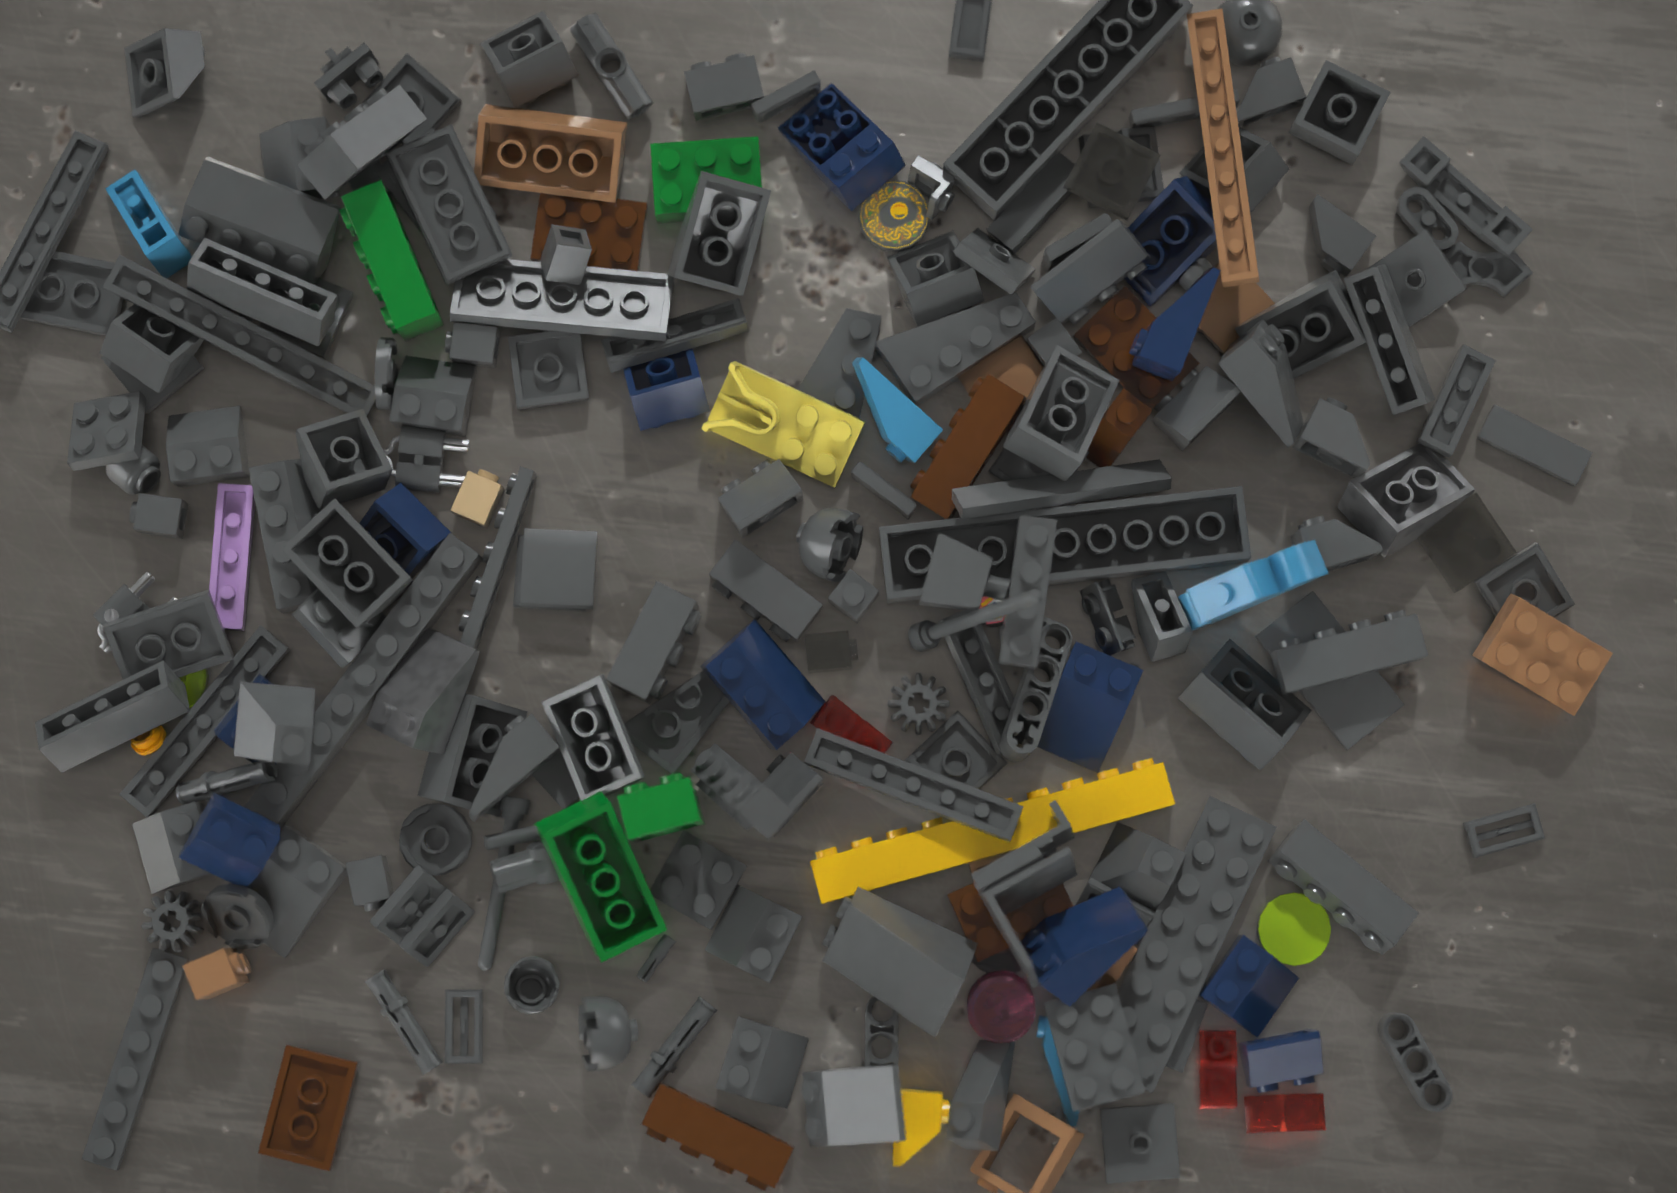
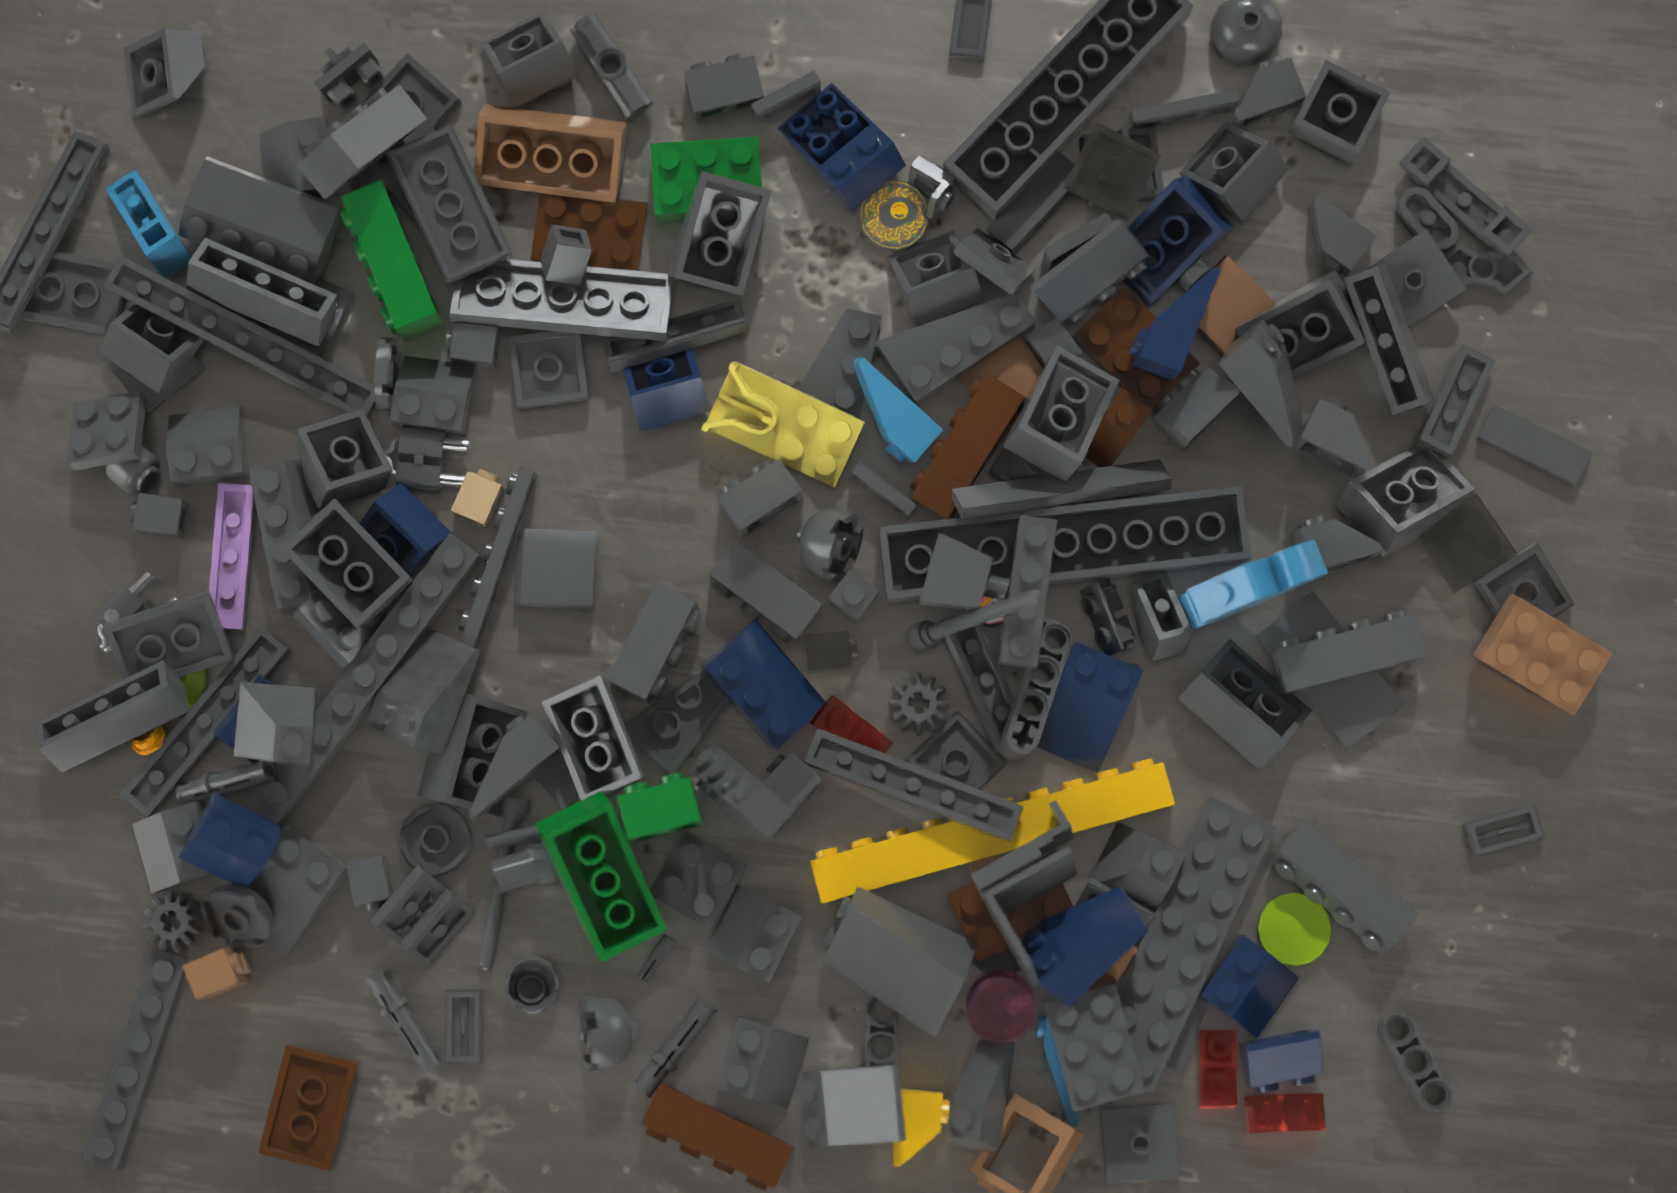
(1222, 148): medium nougat plate -> none

